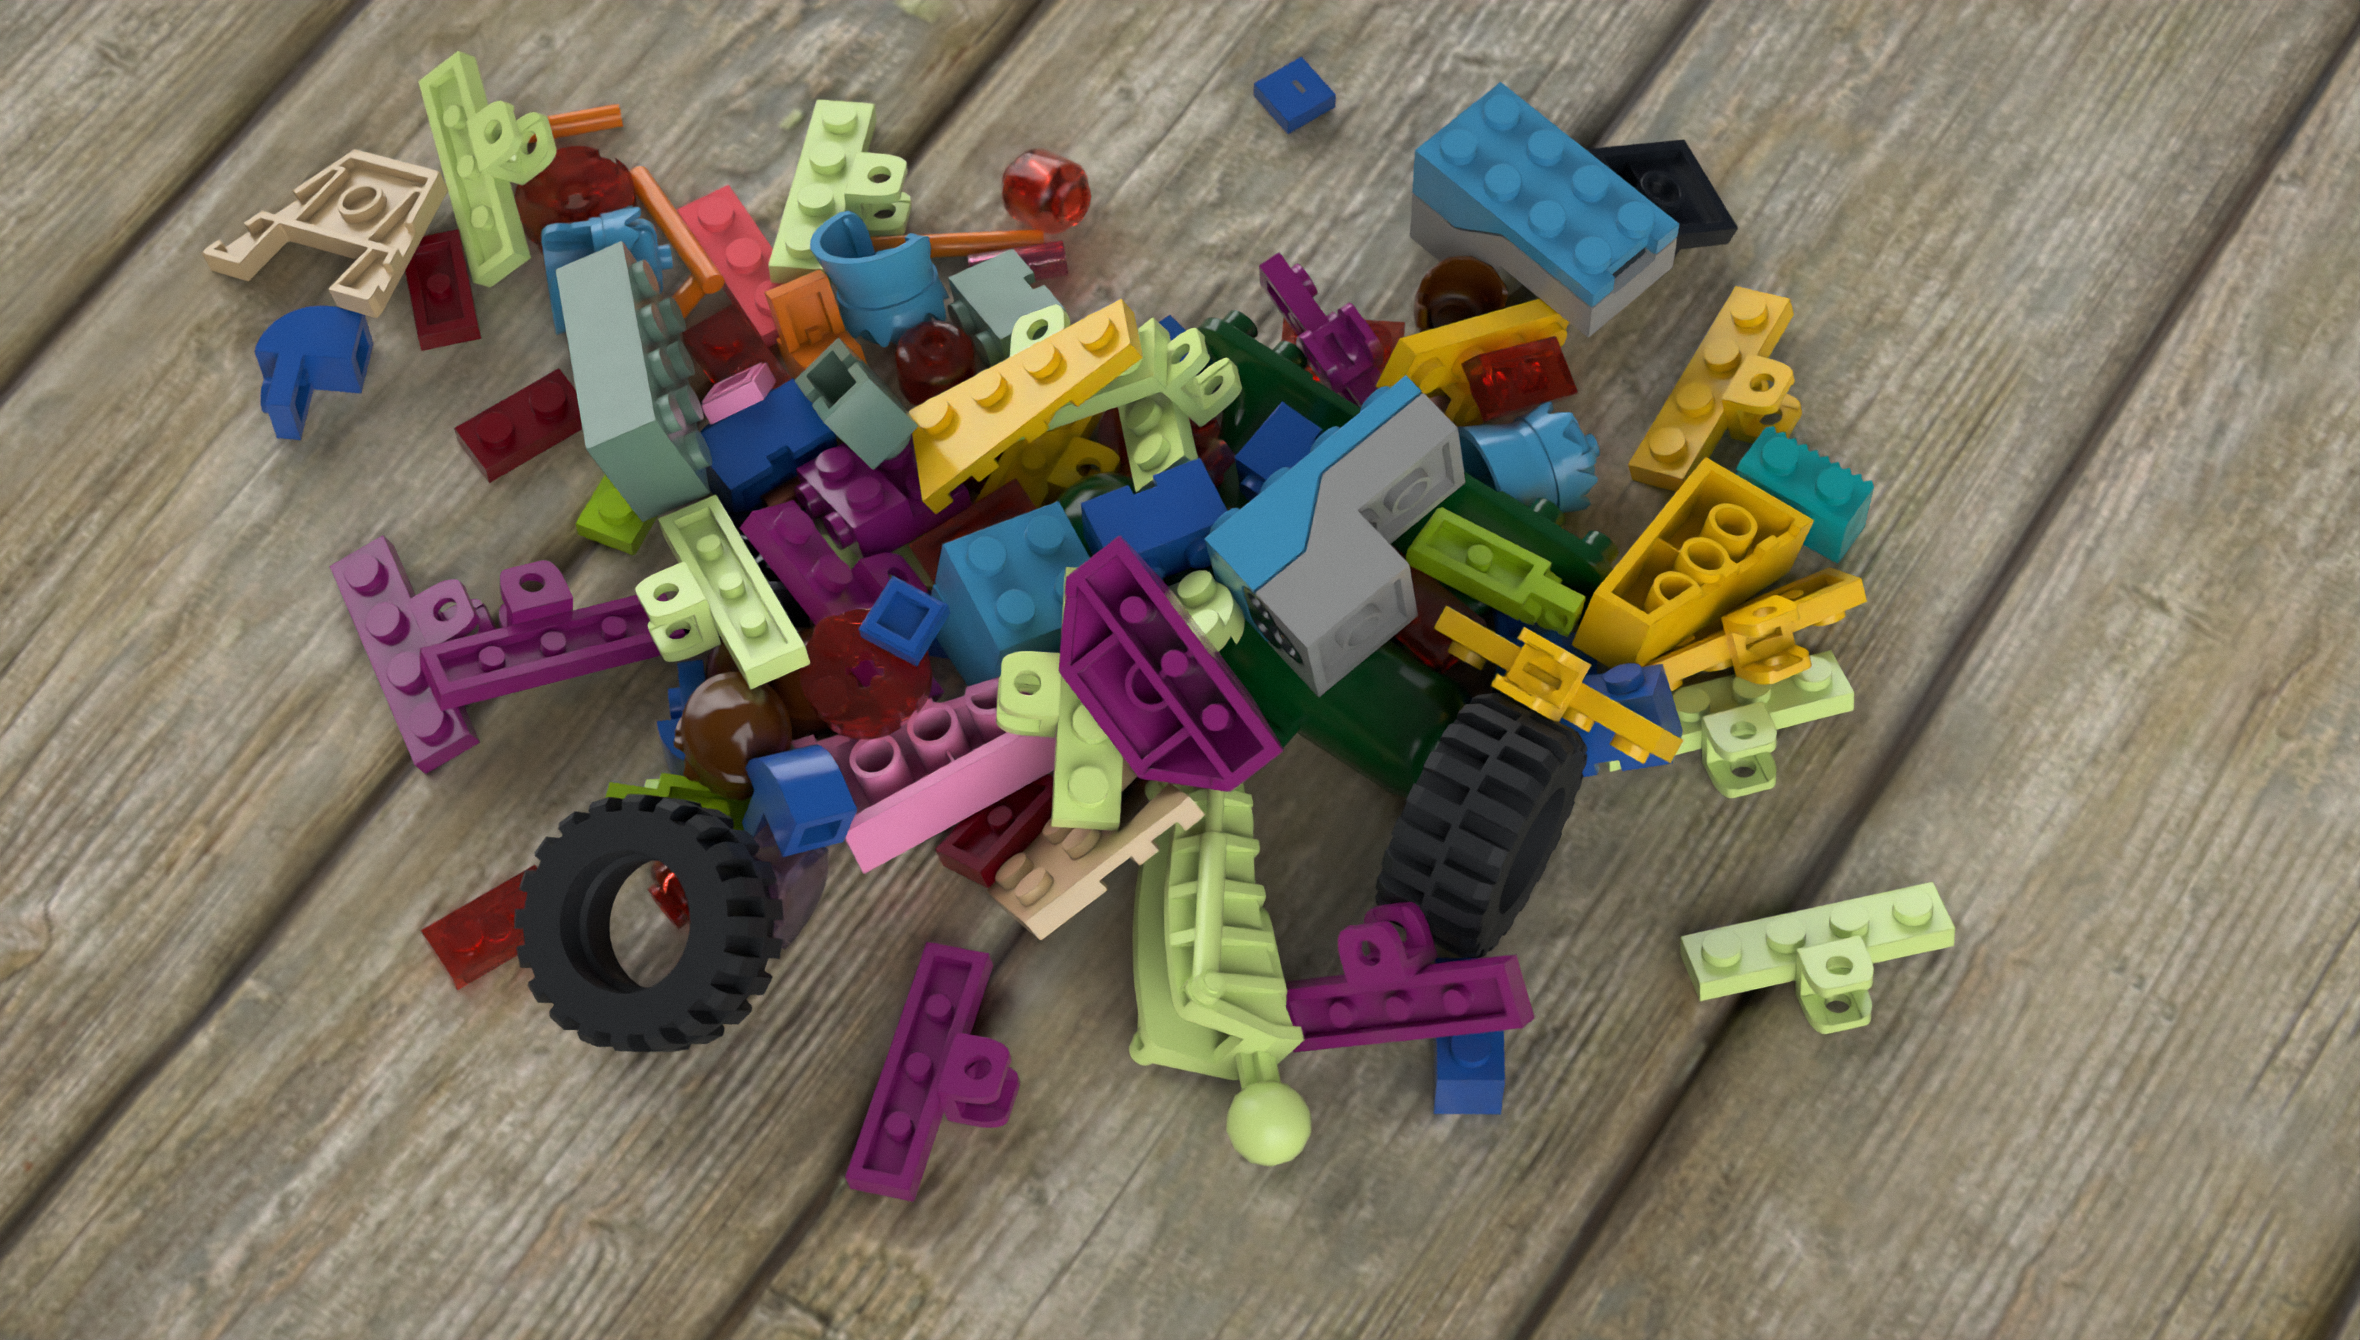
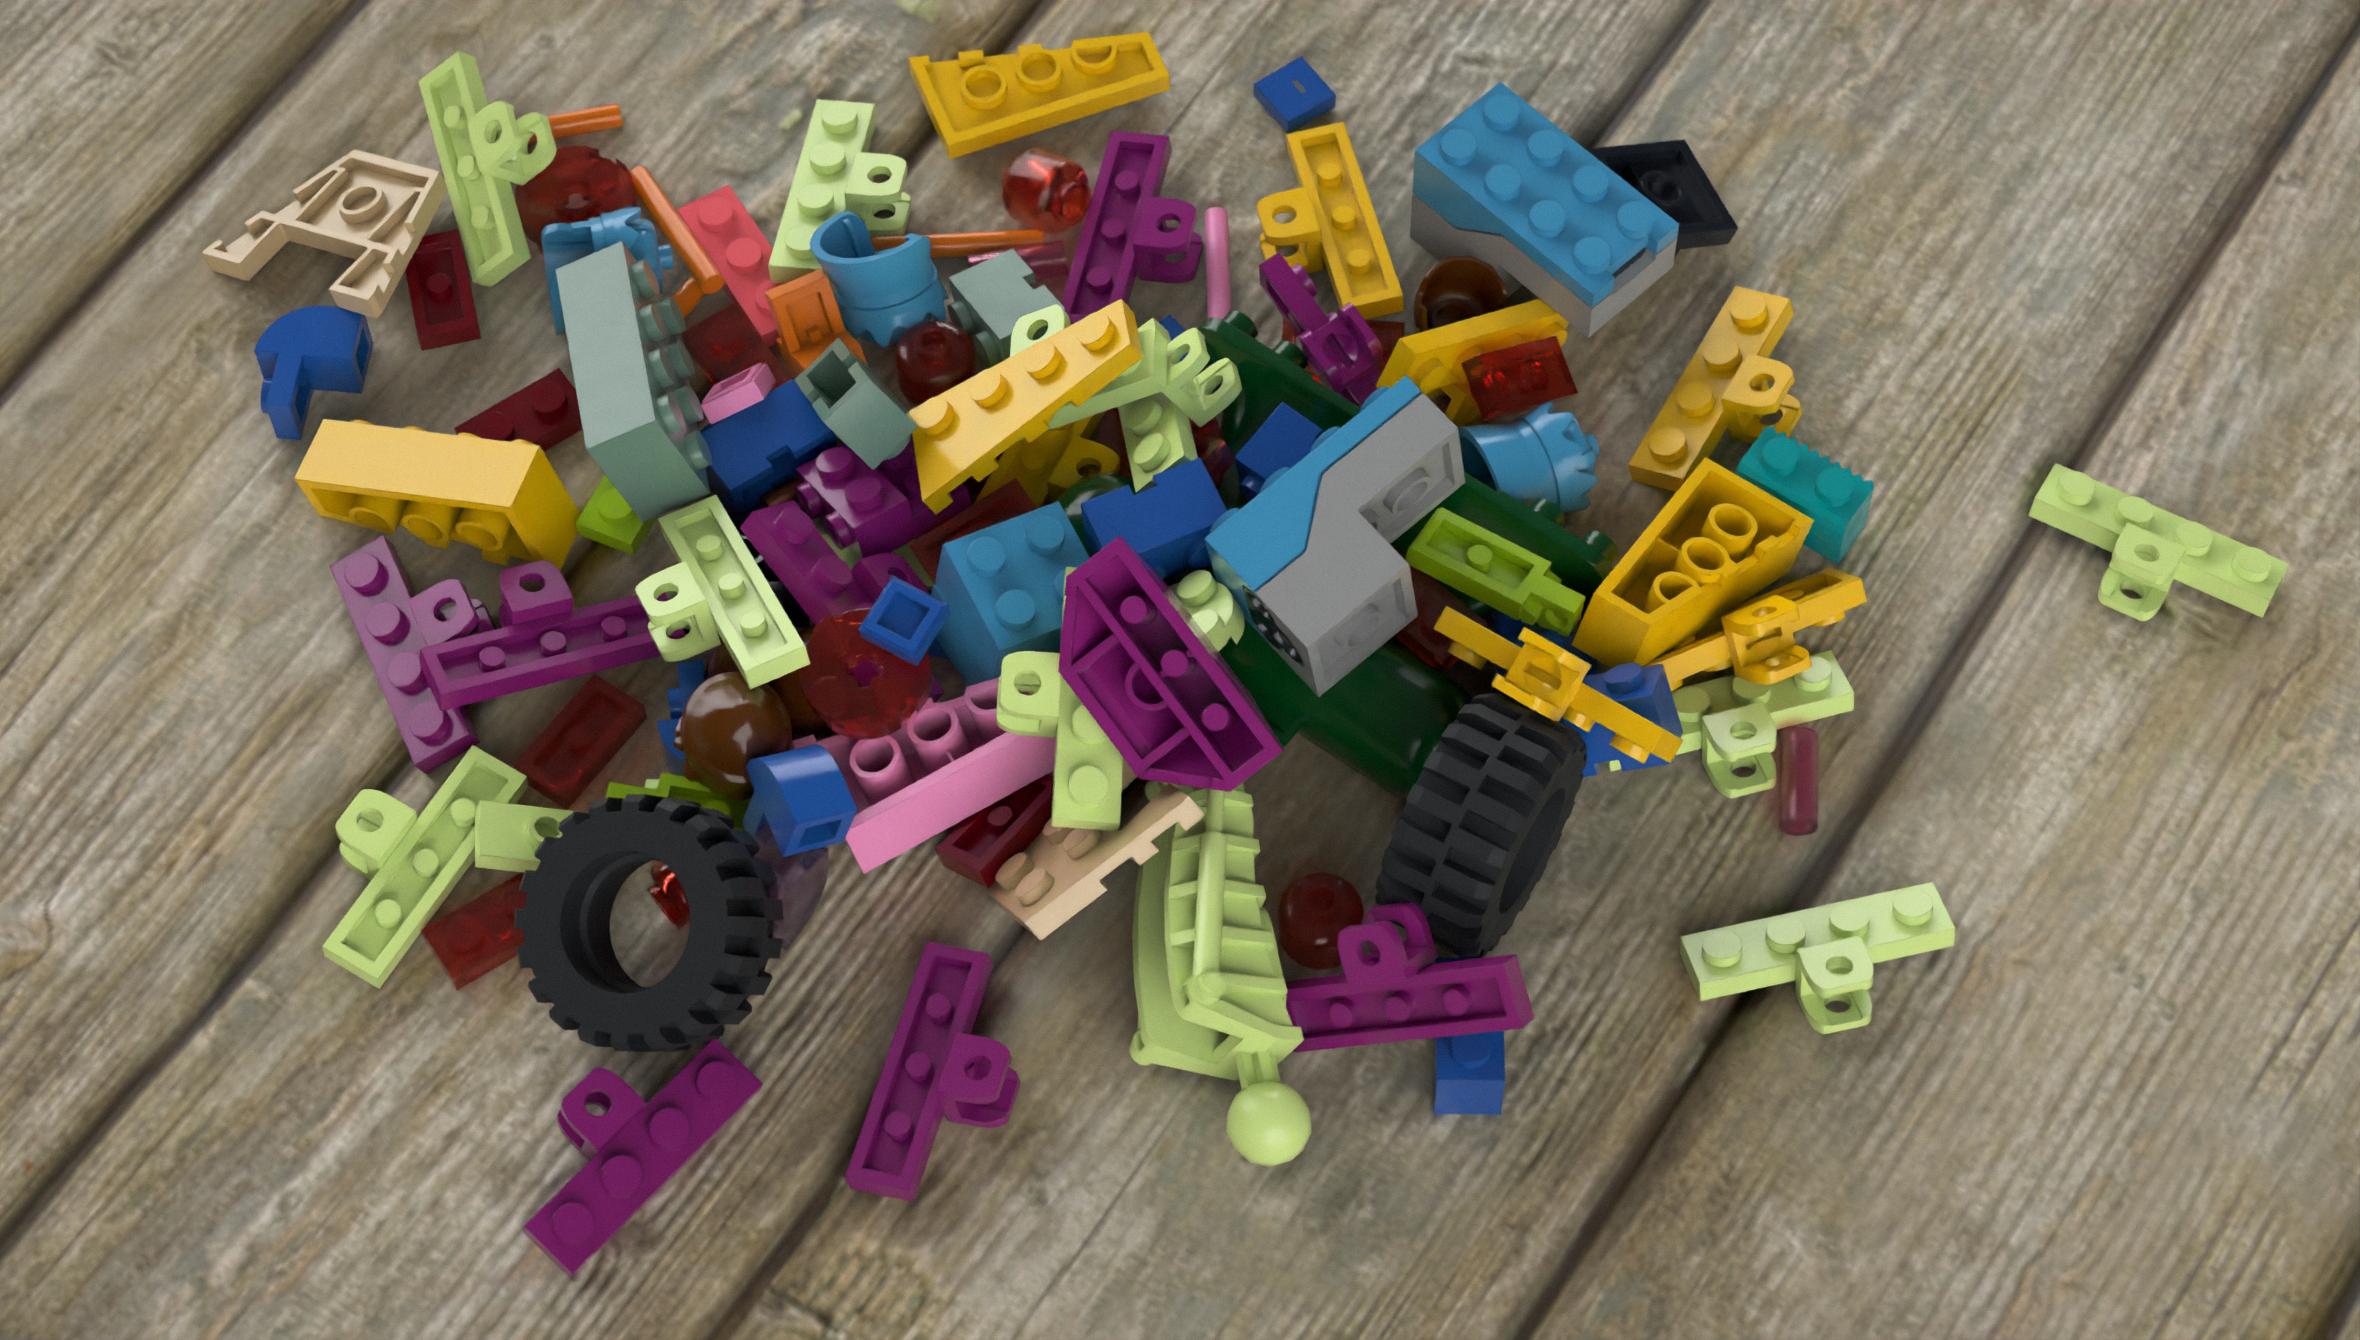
(410, 861): none -> yellowish green plate
(441, 489): none -> yellow wedge
(512, 833): none -> yellowish green plate
(581, 741): none -> clear red plate
(633, 1148): none -> magenta plate
(1013, 95): none -> yellow wing
(1129, 229): none -> magenta plate
(1217, 262): none -> bright pink bar
(1313, 916): none -> clear red head
(1332, 223): none -> yellow plate
(1798, 781): none -> clear pink axle
(2154, 548): none -> yellowish green plate

